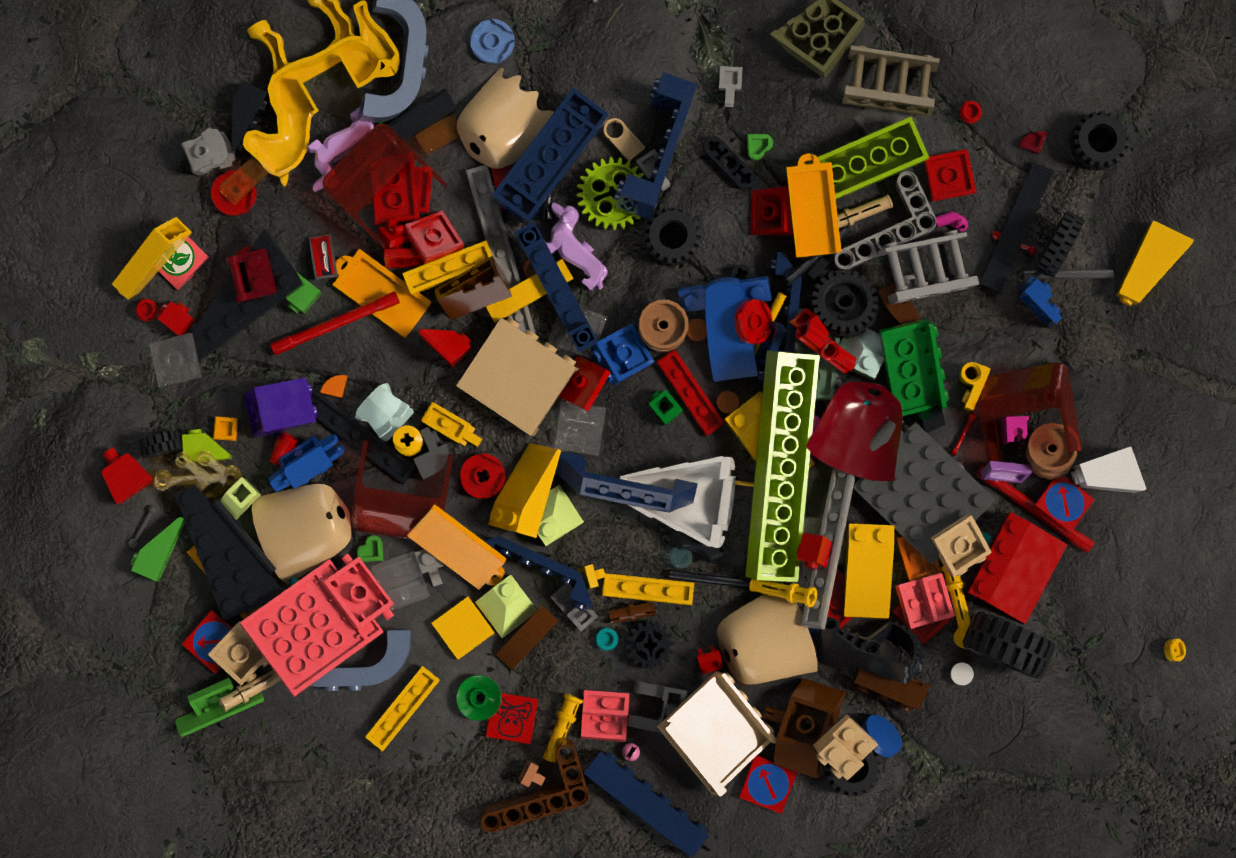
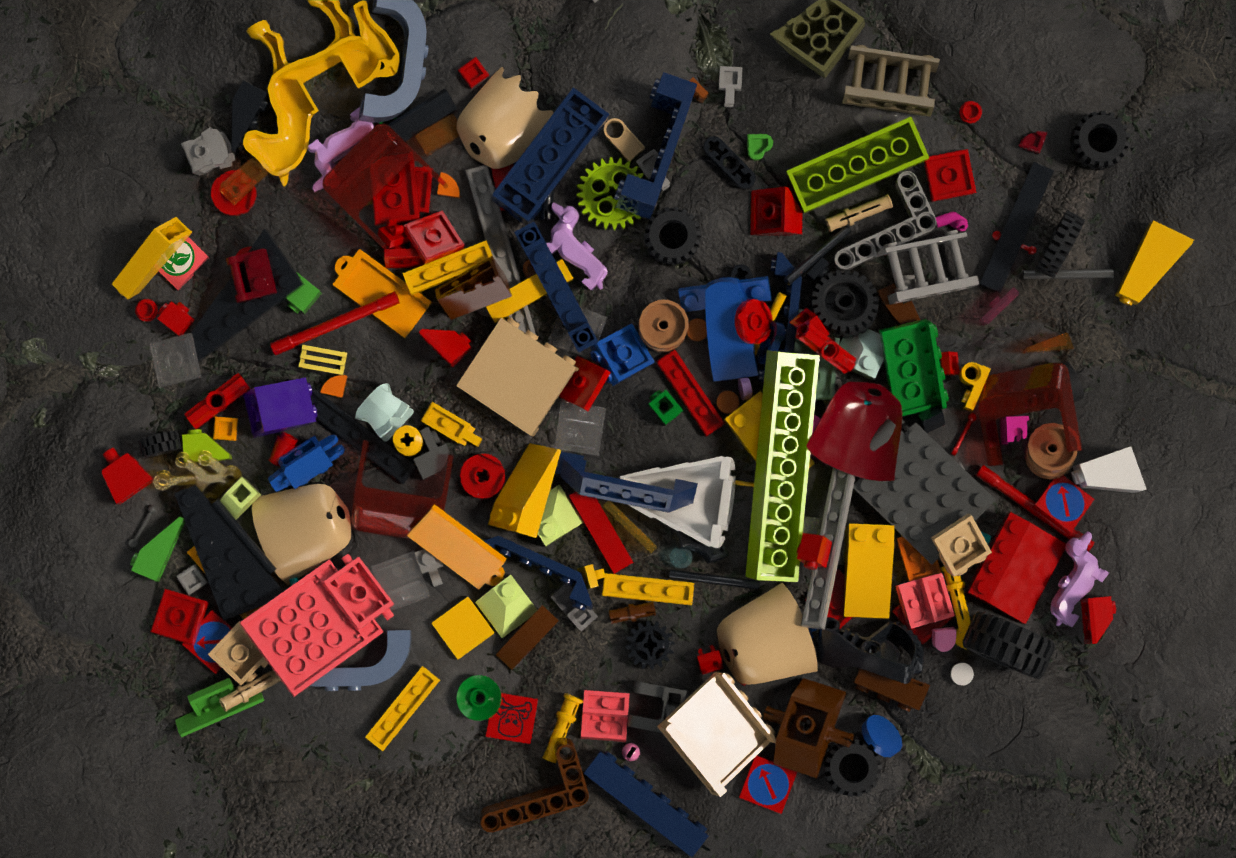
(179, 616): none -> red tile
(192, 579): none -> light grey tile
(205, 410): none -> red piece
(303, 356): none -> light yellow tile
(323, 257): slope -> none
(372, 550): bright green tile -> none
(452, 189): none -> orange tile
(473, 72): none -> red tile
(492, 41): medium blue tile -> none
(530, 774): nougat tile -> none
(602, 531): none -> red tile
(606, 639): teal tile -> none
(630, 526): none -> clear yellow tile
(700, 93): none -> dark orange tile
(745, 388): none -> lavender tile
(792, 592): yellow pin -> none
(813, 207): light orange piece -> none
(844, 747): tan plate -> none
(944, 638): none -> bright pink tile
(950, 363): none -> red tile
(998, 305): none -> clear pink plate
(1006, 472): medium lavender tile -> none
(1035, 296): blue plate -> none
(1058, 343): none -> clear orange slope
(1078, 582): none -> lavender animal
(1096, 617): none -> red slope
(1174, 650): yellow tile -> none

